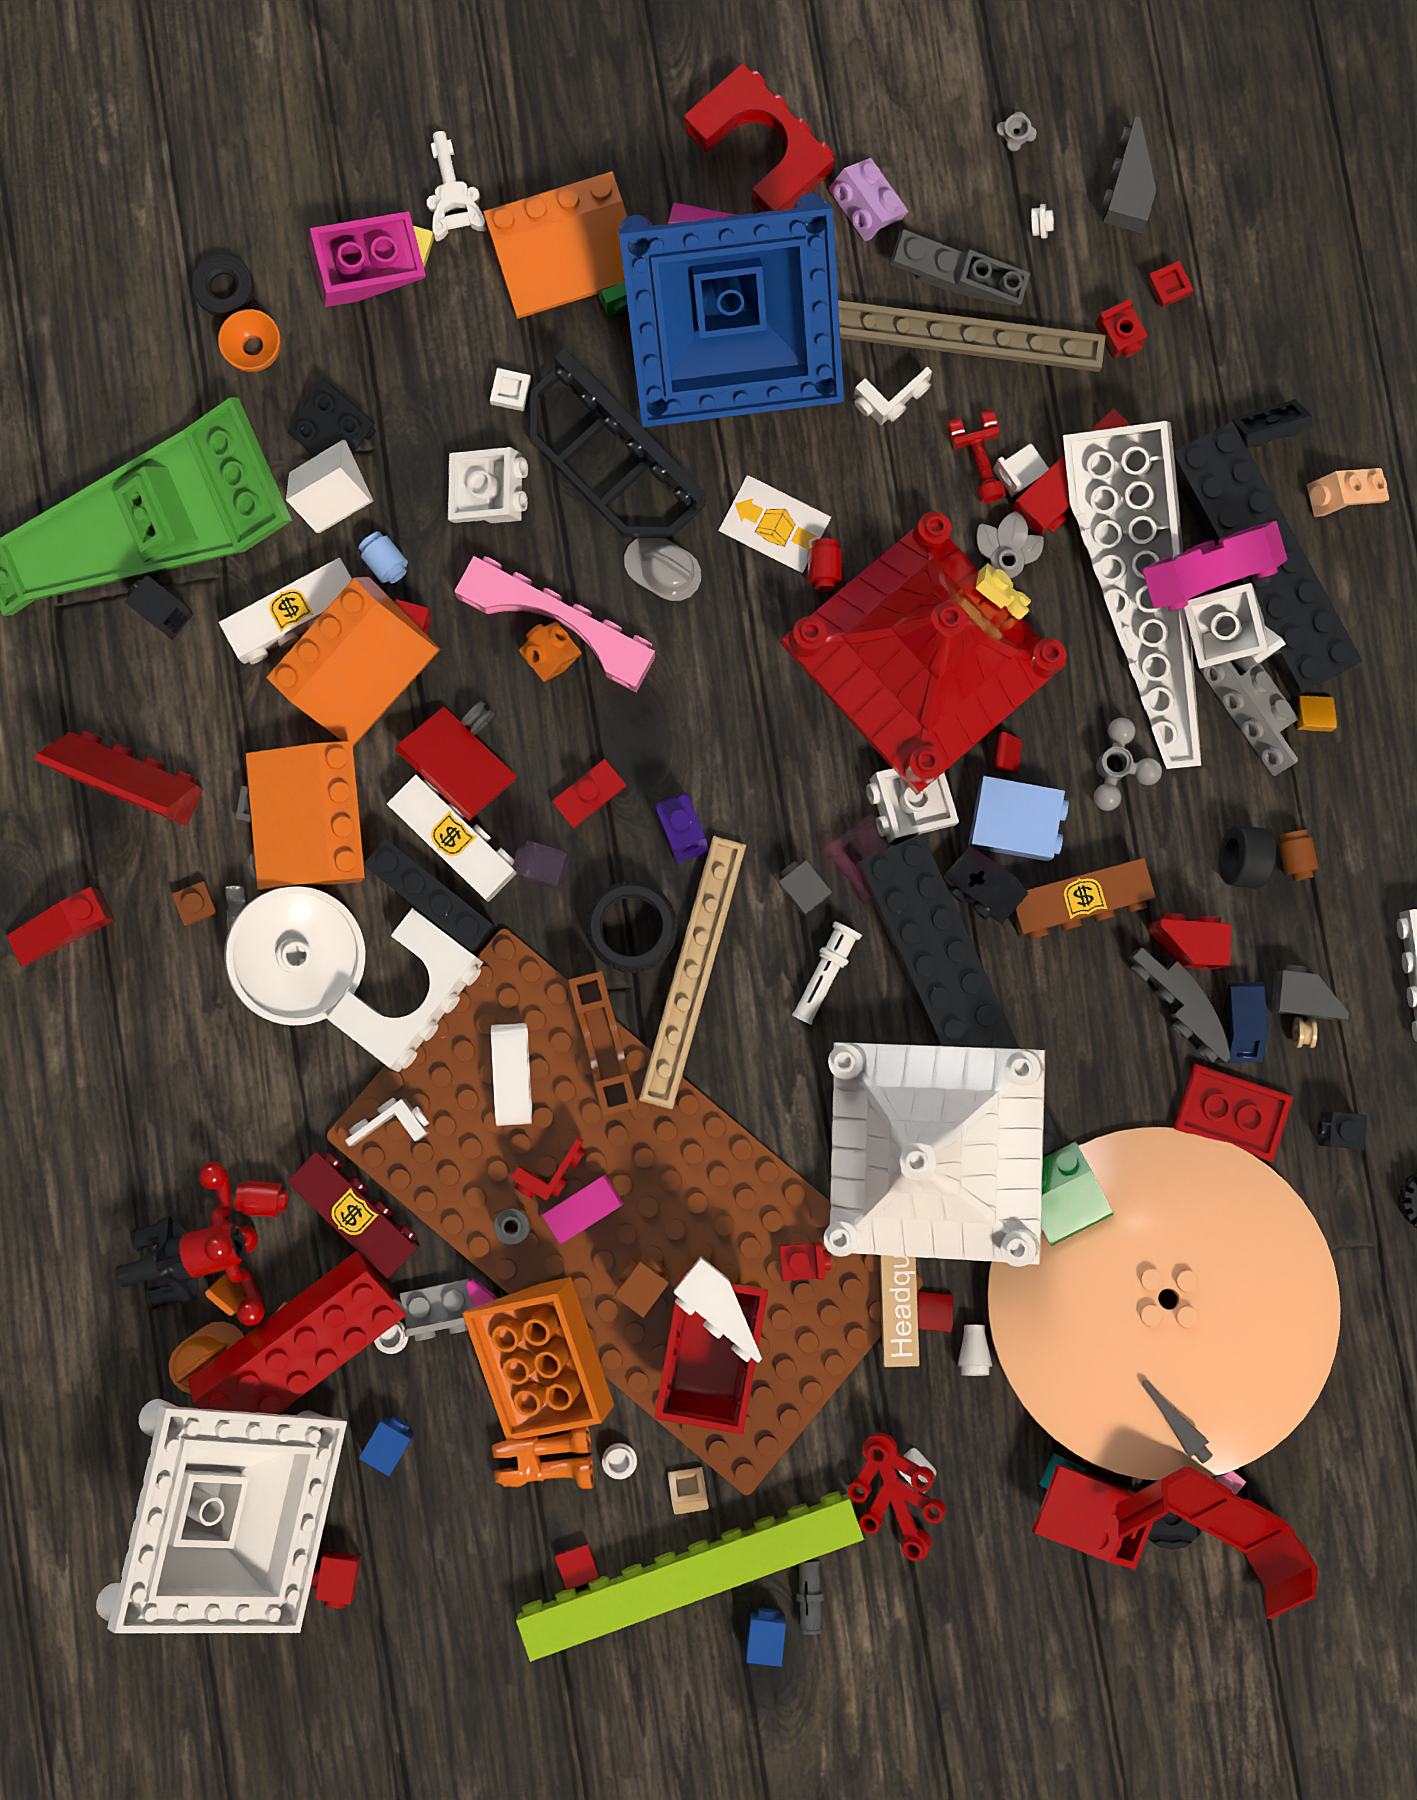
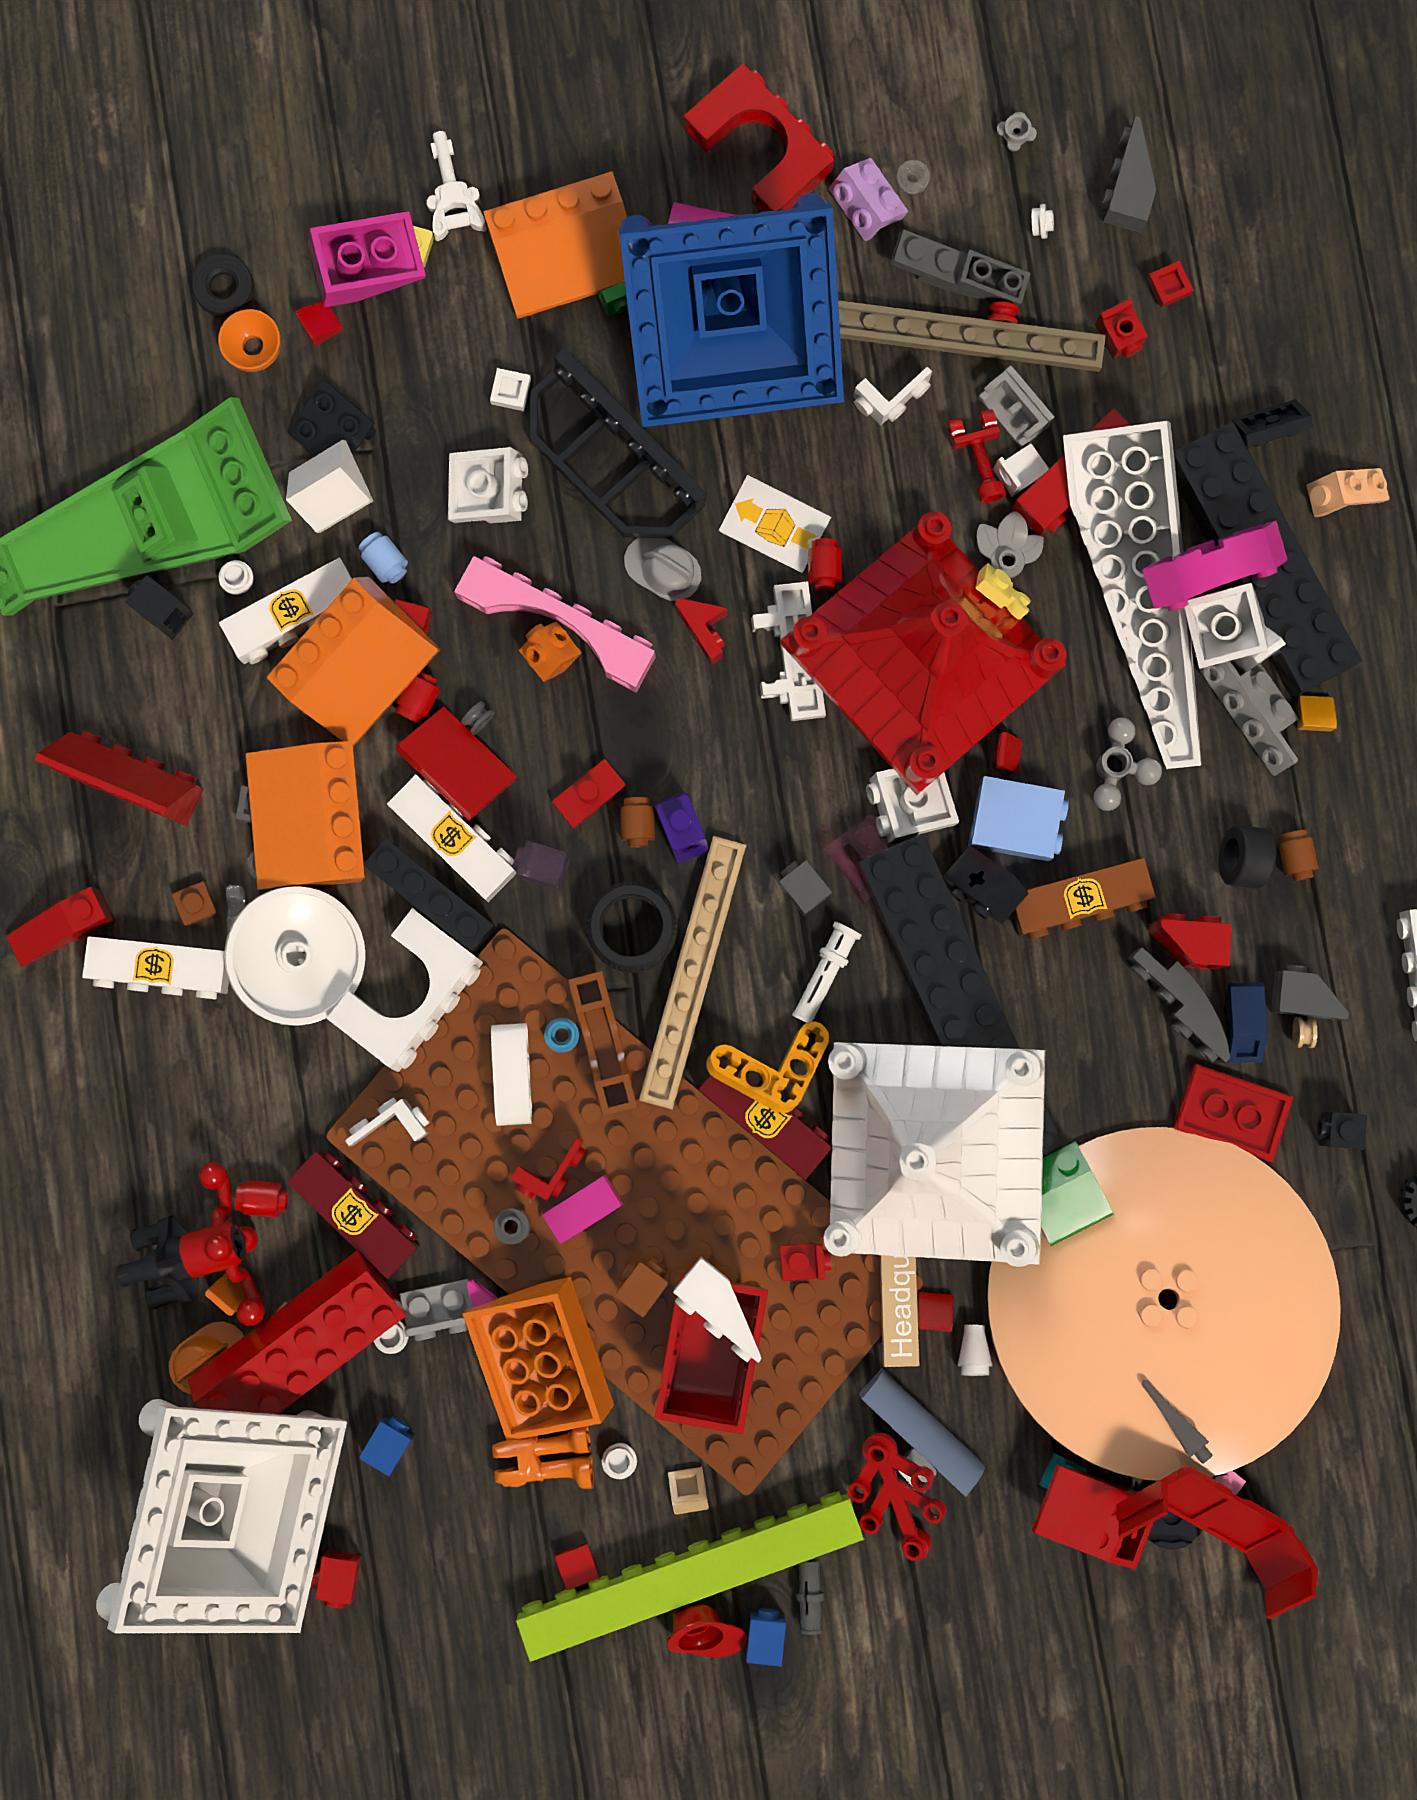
(155, 965): none -> white brick
(236, 577): none -> white plate
(319, 322): none -> red slope
(418, 698): none -> red brick
(553, 1027): none -> dark azure plate
(637, 821): none -> dark orange brick
(698, 618): none -> red slope
(702, 1633): none -> red piece
(773, 1081): none -> light orange beam
(779, 1132): none -> dark red brick
(795, 685): none -> white hinge
(917, 168): none -> clear plate
(923, 1431): none -> sand blue brick
(1003, 312): none -> red bush
(1016, 407): none -> light grey hinge

